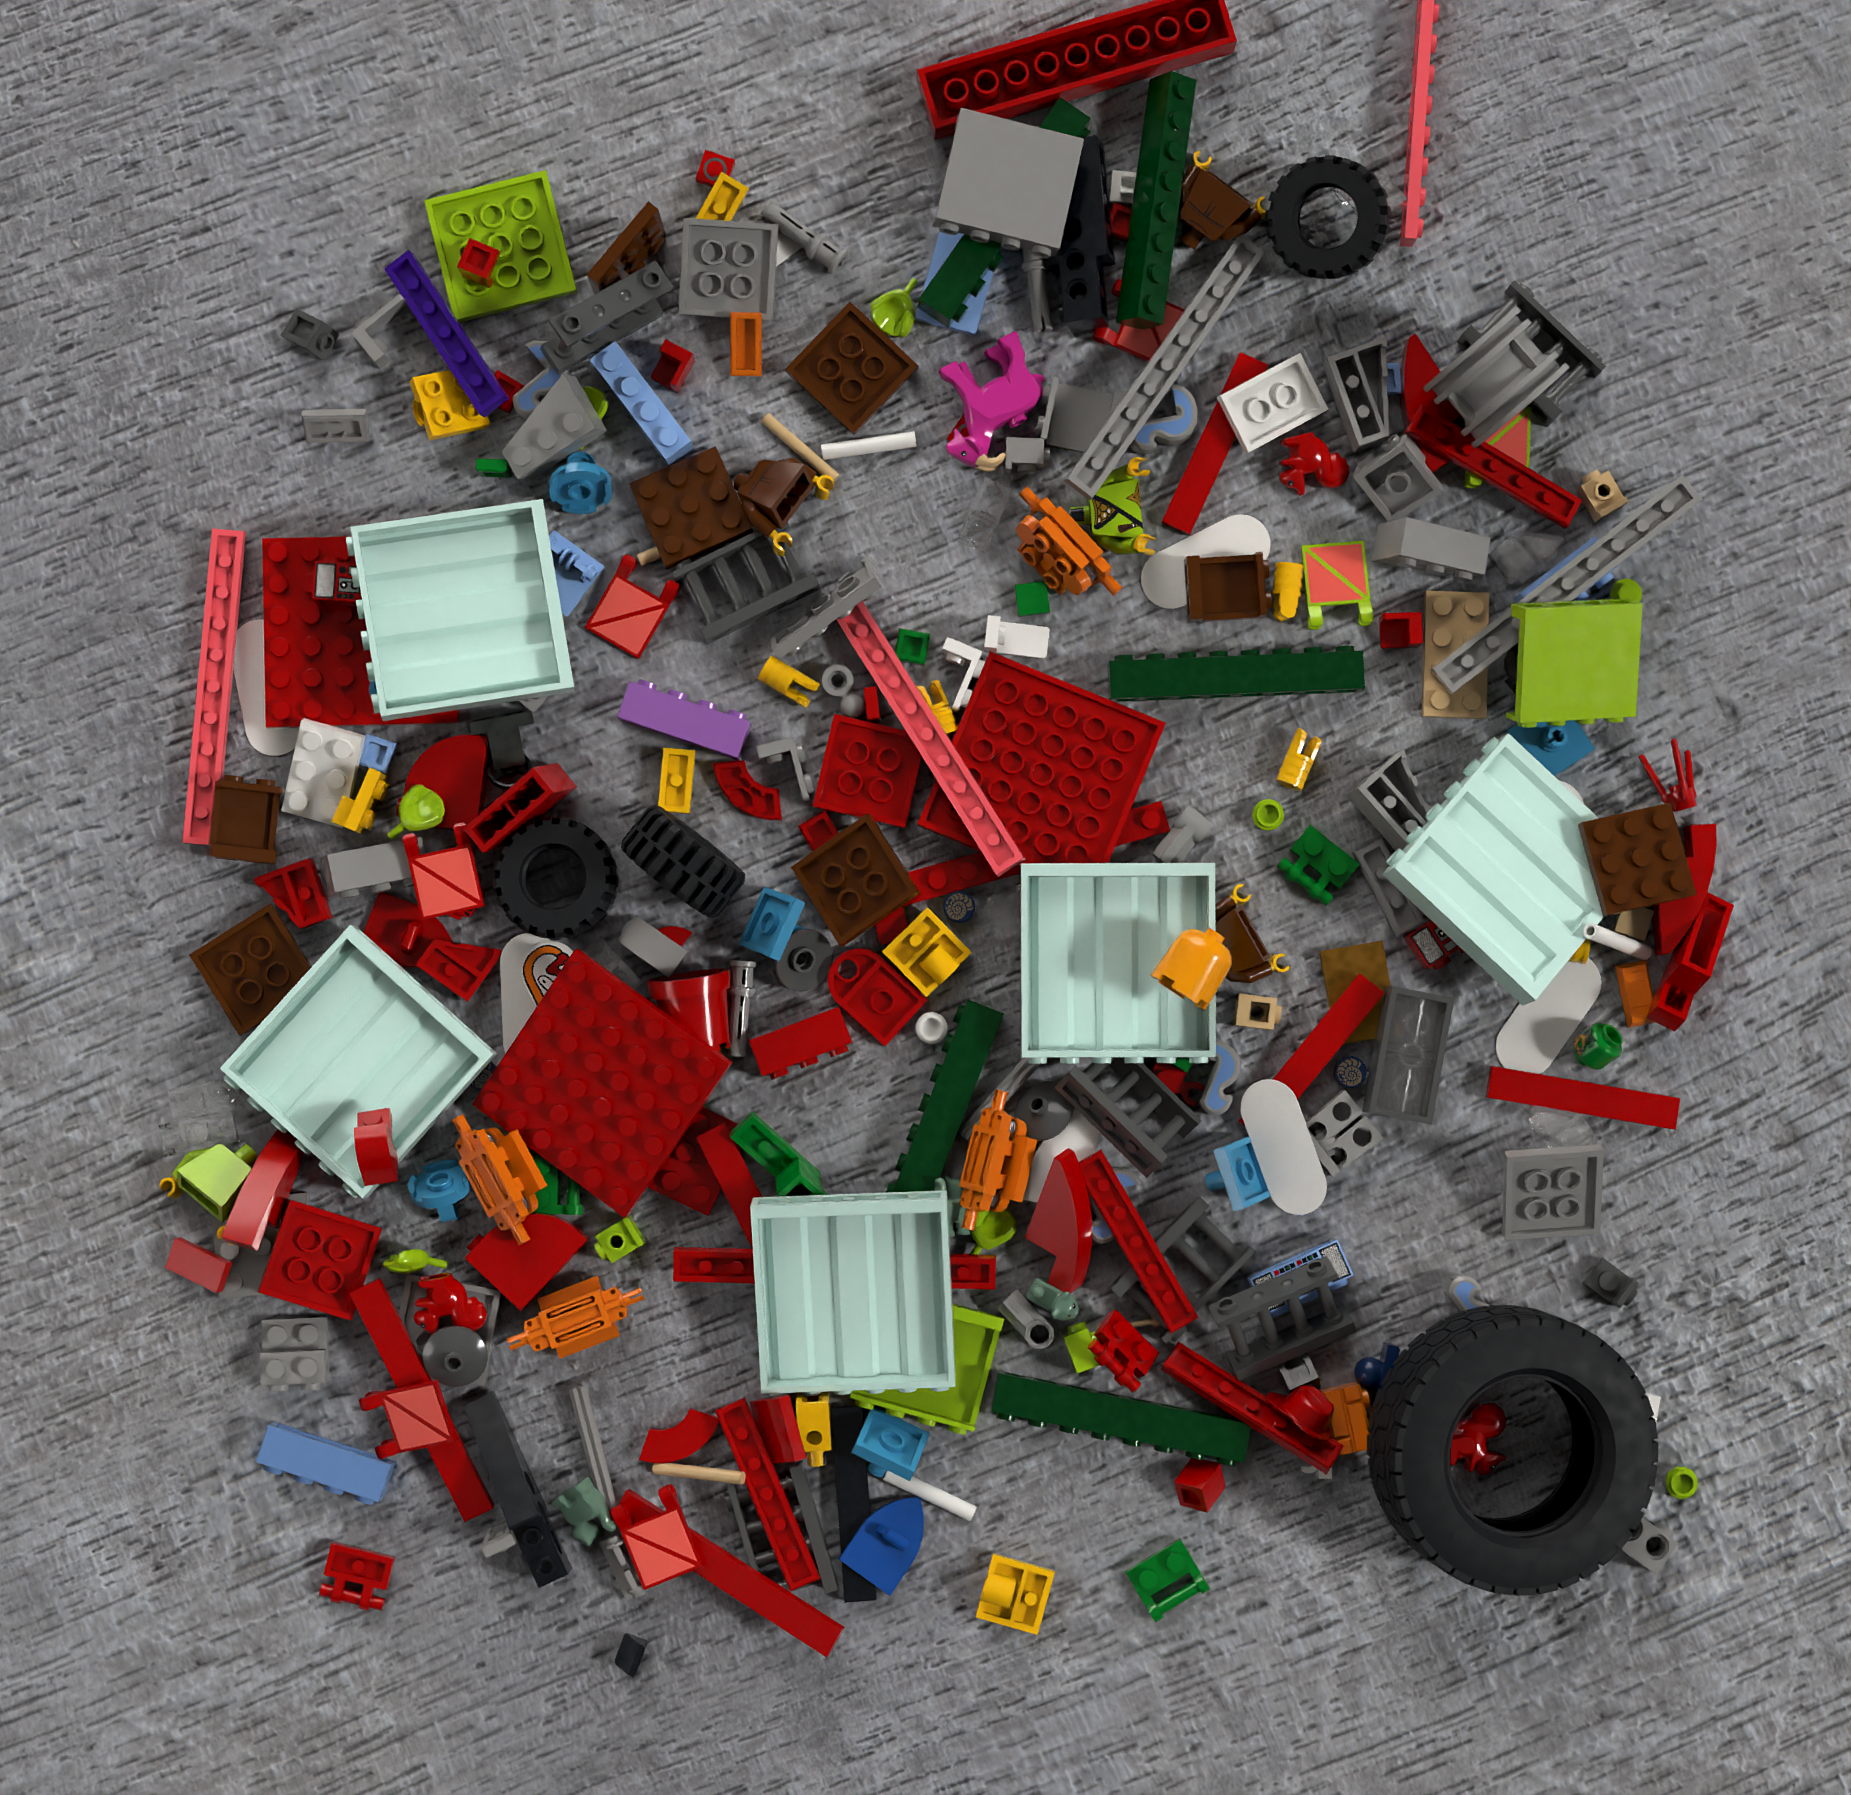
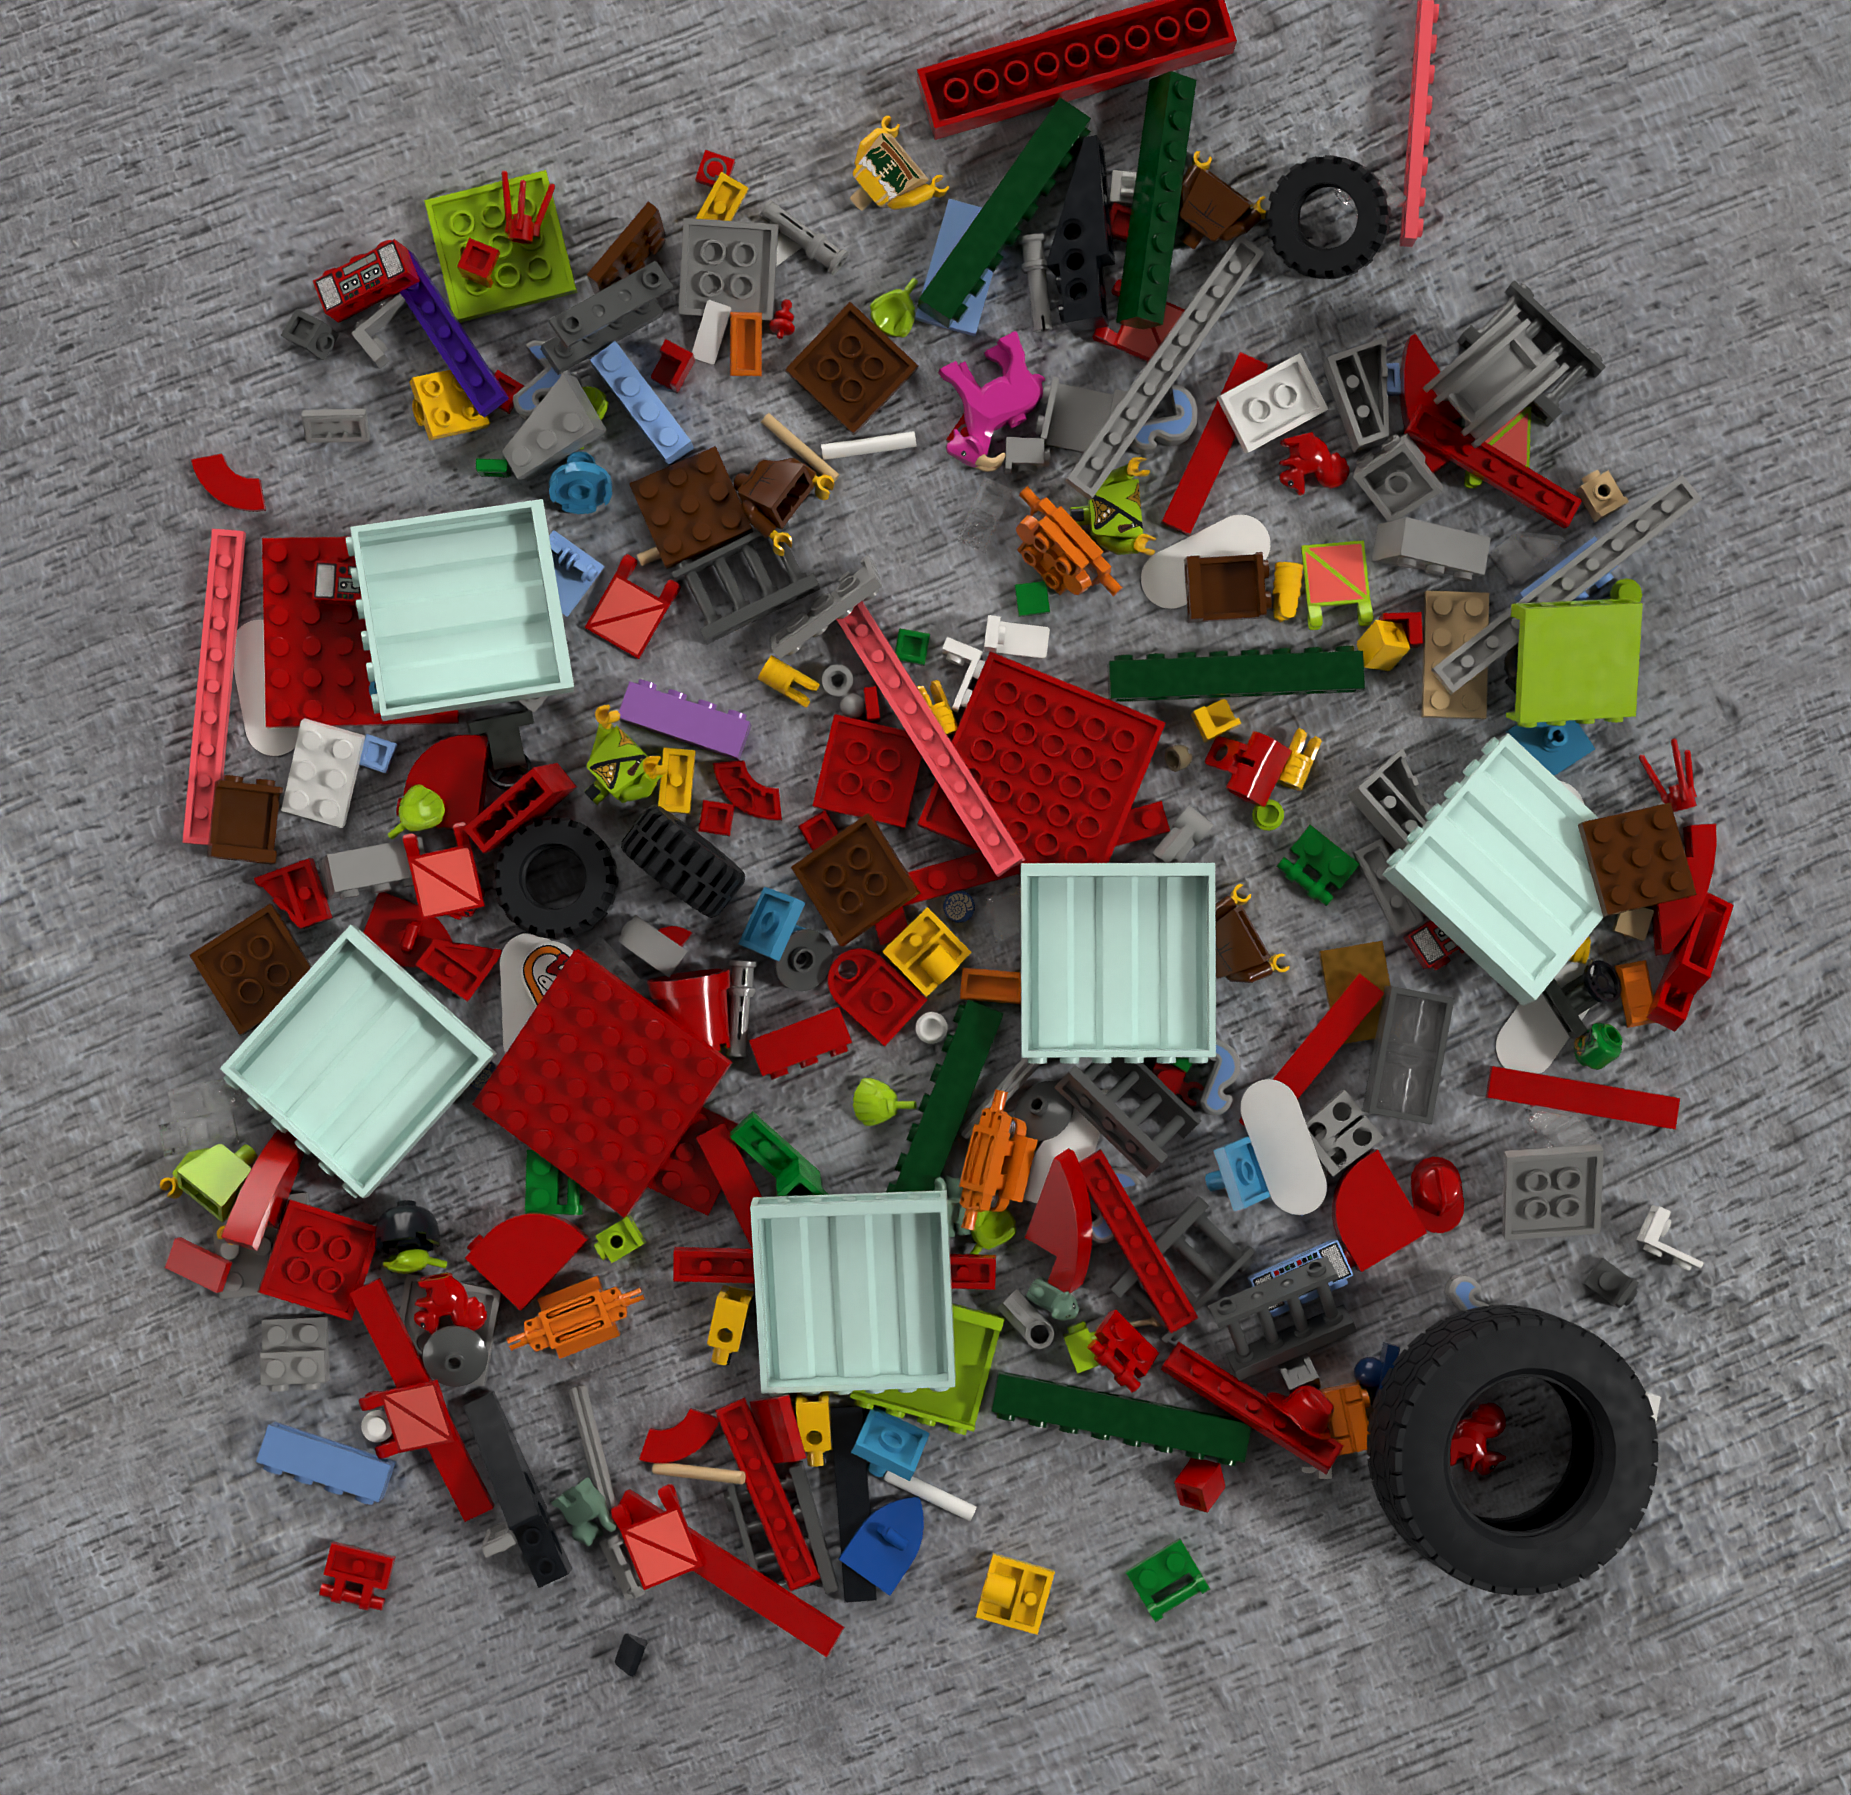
(228, 487): none -> red tile
(359, 813): yellow plate -> none
(366, 280): none -> brick
(375, 1147): red brick -> none
(376, 1426): none -> white plate
(406, 1228): none -> black cylinder
(440, 1188): dark azure tile -> none
(500, 1174): orange piece -> none
(521, 227): none -> red plant
(620, 763): none -> lime torso
(711, 331): none -> white sticker
(716, 818): none -> red tile
(730, 1312): none -> yellow torso
(775, 753): light grey bracket -> none
(782, 324): none -> red hair
(877, 1102): none -> lime piece
(889, 173): none -> torso
(990, 985): none -> orange tile
(1008, 183): light grey panel -> none
(1177, 757): none -> dark tan hinge
(1195, 966): light orange cylinder -> none
(1215, 720): none -> yellow panel
(1245, 1003): tan brick -> none
(1253, 766): none -> red piece
(1350, 1072): tile -> none
(1372, 1213): none -> red brick
(1383, 645): none -> yellow panel
(1437, 1194): none -> red piece
(1581, 995): none -> pearl dark grey piece
(1617, 941): white piece -> none
(1636, 1545): light grey brick -> none
(1657, 1225): none -> white bracket
(1681, 1482): lime plate -> none

